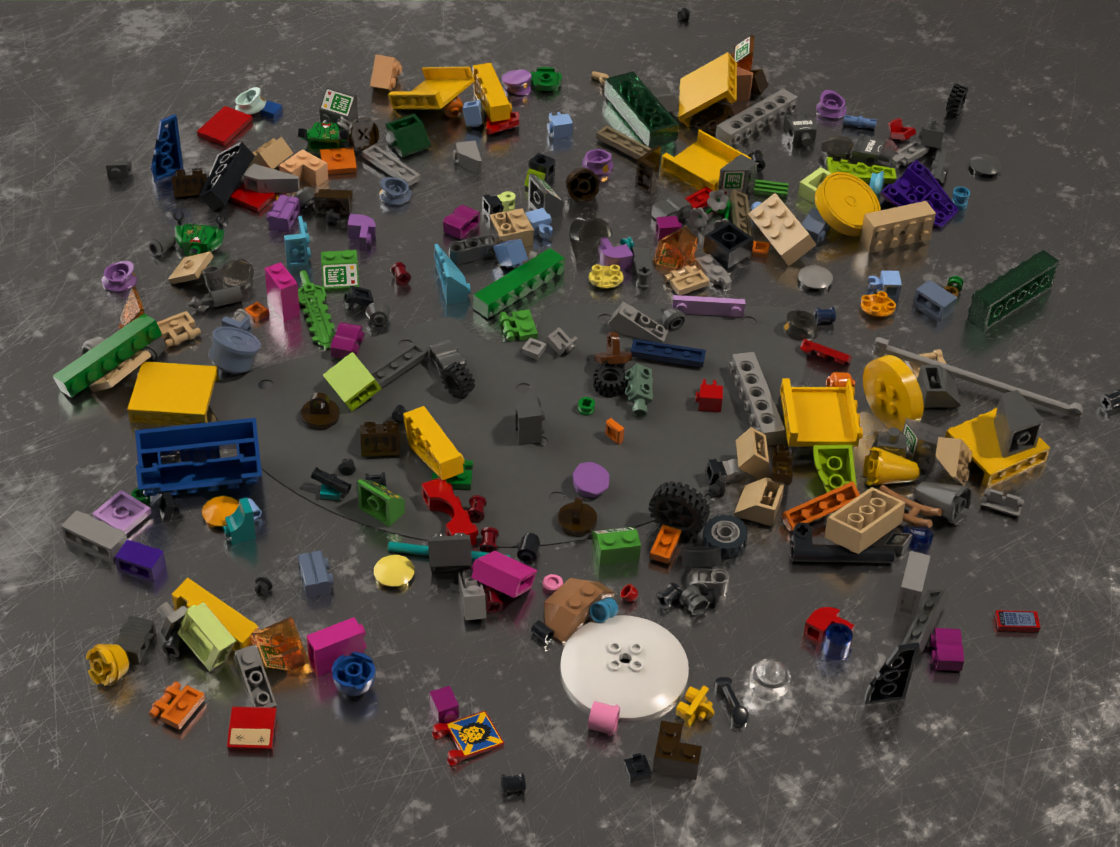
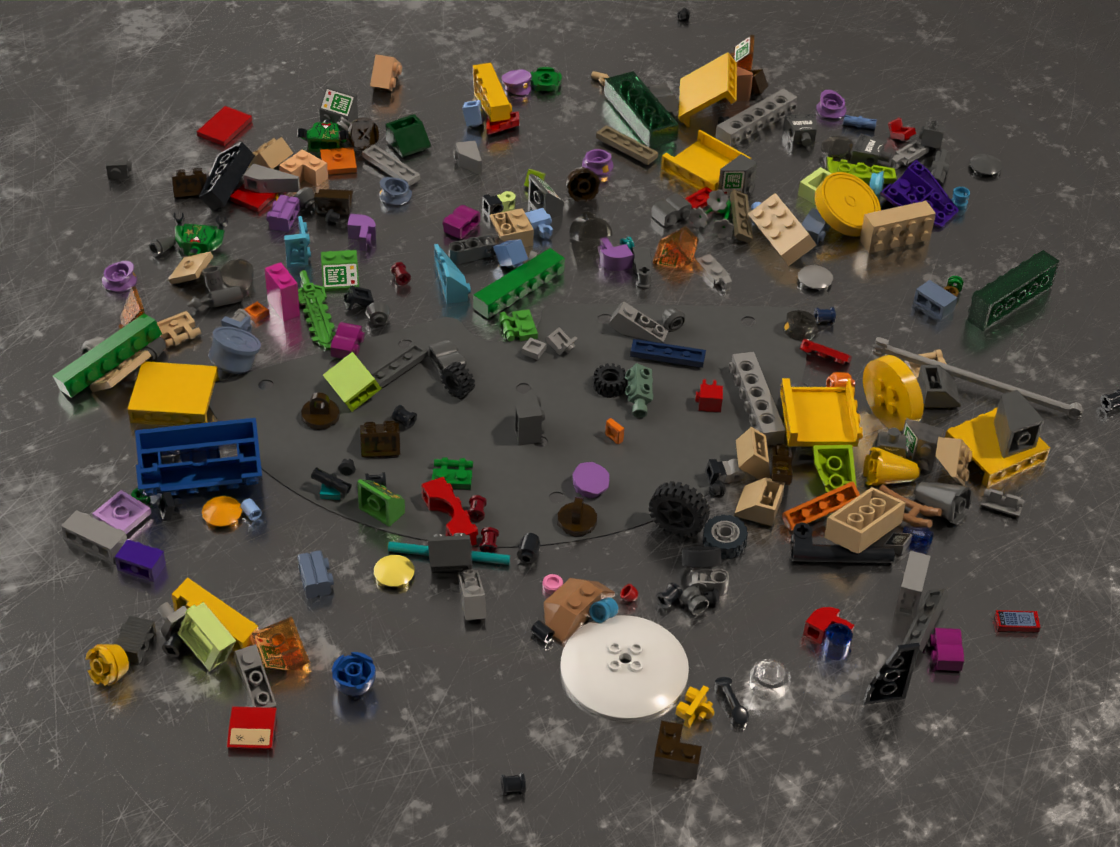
(167, 150): blue wedge -> none
(182, 706): orange plate -> none
(240, 524): teal arch -> none
(250, 101): light aqua hat -> none
(262, 585): black piece -> none
(271, 110): blue tile -> none
(332, 642): dark pink brick -> none
(432, 444): yellow wedge -> none
(437, 89): yellow panel -> none
(444, 705): magenta brick -> none
(453, 108): orange head -> none
(471, 735): flag -> none
(492, 600): dark red bush -> none
(503, 573): dark pink brick -> none
(542, 164): black brick -> none
(560, 125): light blue brick -> none
(586, 401): green bush -> none
(604, 718): bright pink piece -> none
(606, 276): light yellow dish -> none
(613, 353): reddish brown tile -> none
(617, 545): bright green slope -> none
(637, 768): black tile -> none
(647, 170): dark brown bracket -> none
(665, 544): orange plate -> none
(666, 226): magenta brick -> none
(687, 279): tan plate -> none
(709, 306): lavender plate -> none
(711, 117): dark brown bracket -> none
(728, 244): black brick -> none
(757, 156): black bush -> none
(760, 249): orange tile -> none
(768, 188): bright green tile -> none
(878, 304): light orange dish -> none
(888, 282): light blue brick -> none
(956, 99): black tyre -> none

